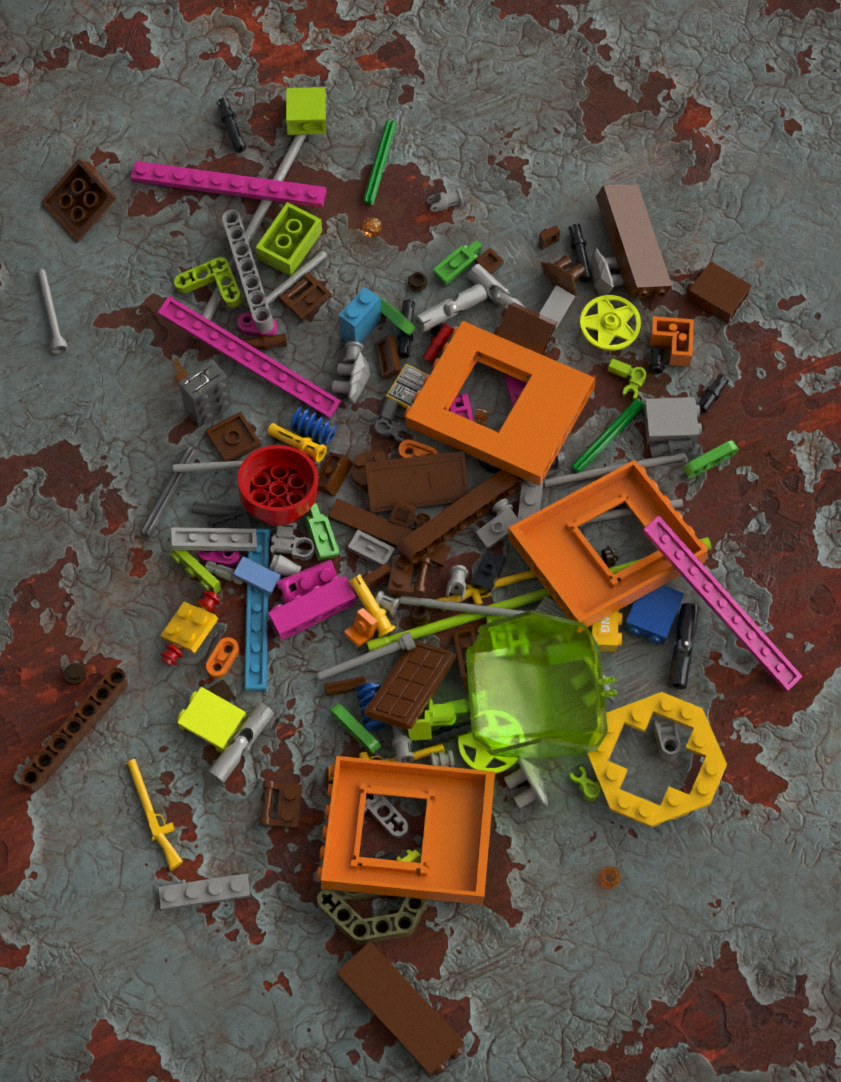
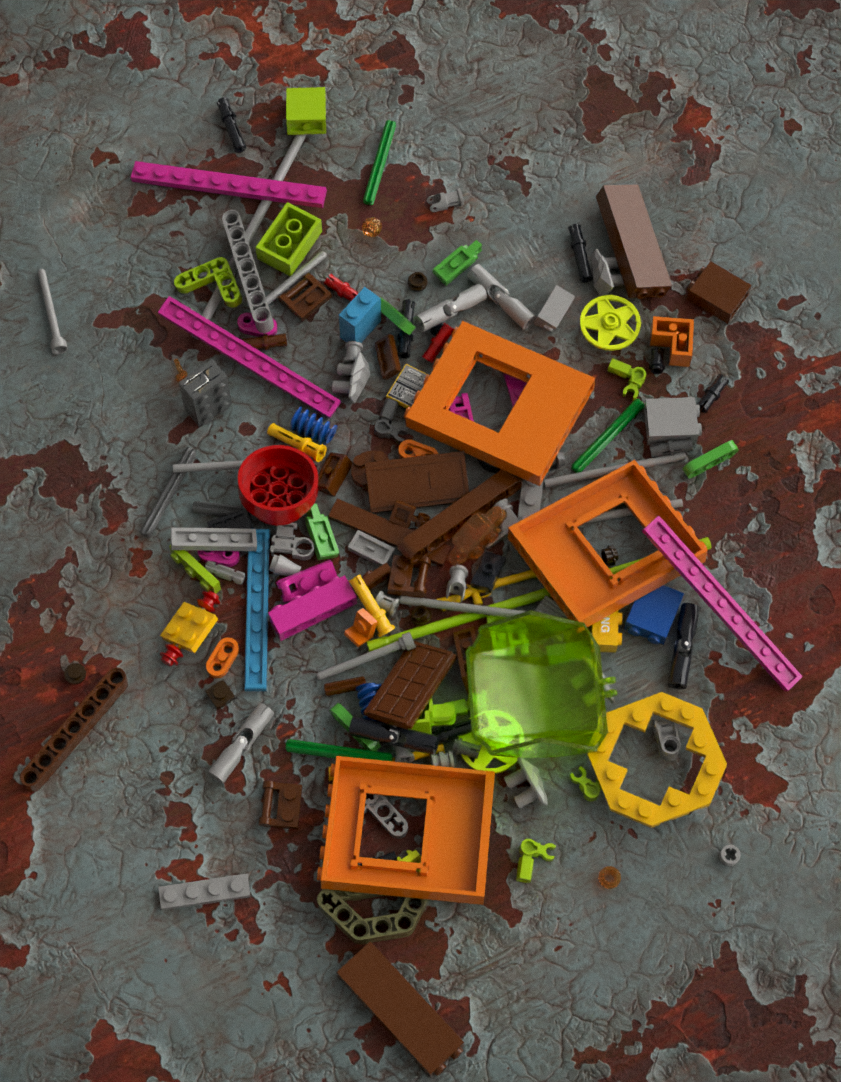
(79, 198): reddish brown slope -> none
(158, 832): yellow piece -> none
(211, 718): neon yellow panel -> none
(233, 438): reddish brown tile -> none
(256, 575): medium blue tile -> none
(332, 751): none -> green axle
(342, 289): none -> red pin
(381, 732): none -> black piece
(465, 748): none -> dark grey pin
(476, 535): none -> clear orange hinge
(482, 415): clear orange hand -> none
(490, 261): reddish brown plate -> none
(526, 328): reddish brown brick -> none
(527, 850): none -> lime bar
(549, 236): reddish brown plate -> none
(562, 278): reddish brown connector -> none
(736, 856): none -> light grey bush

